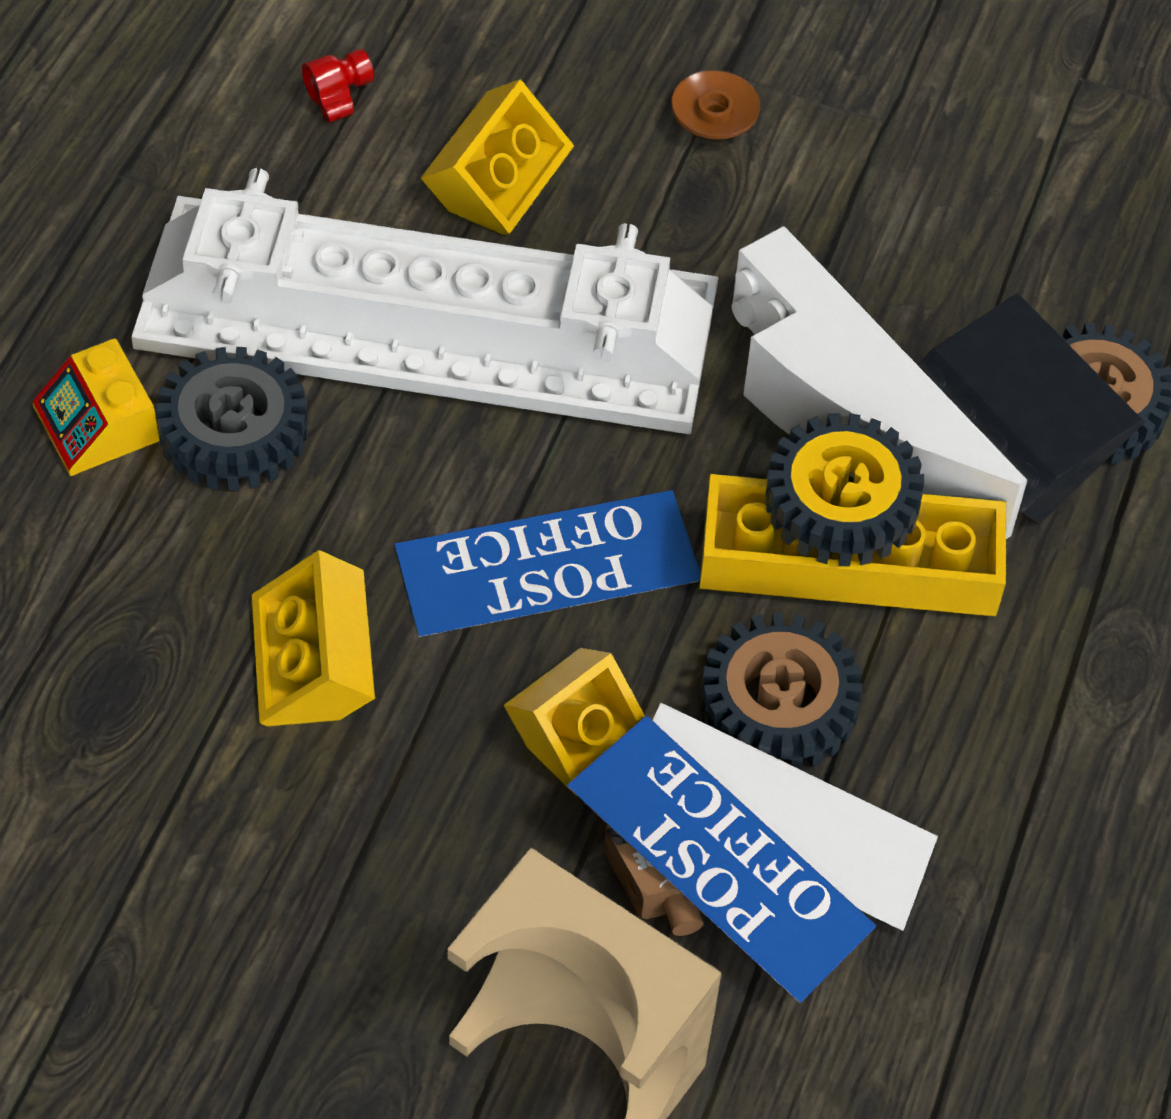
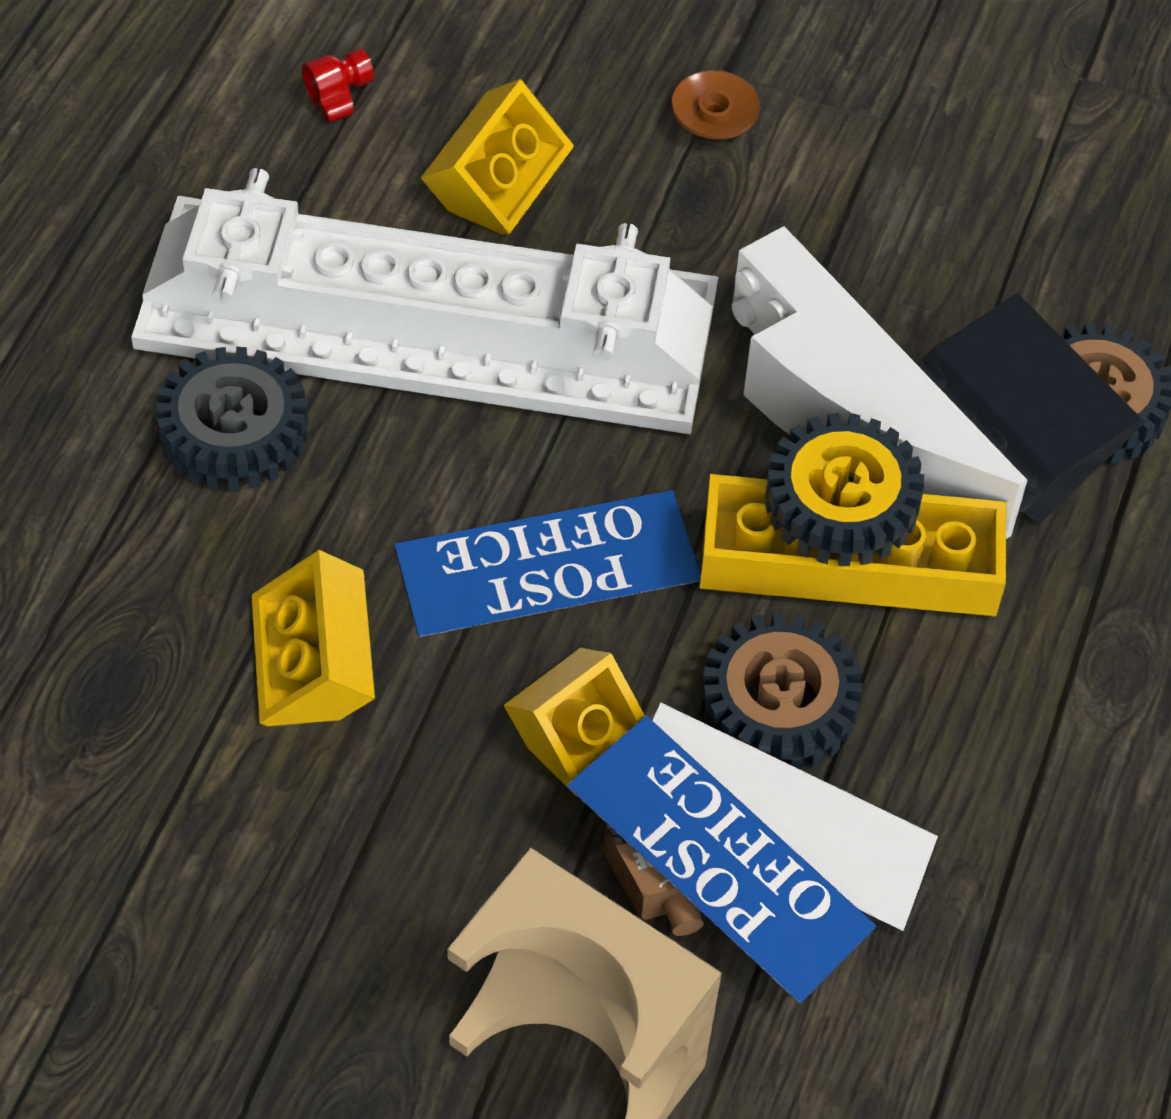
(96, 408): yellow slope -> none

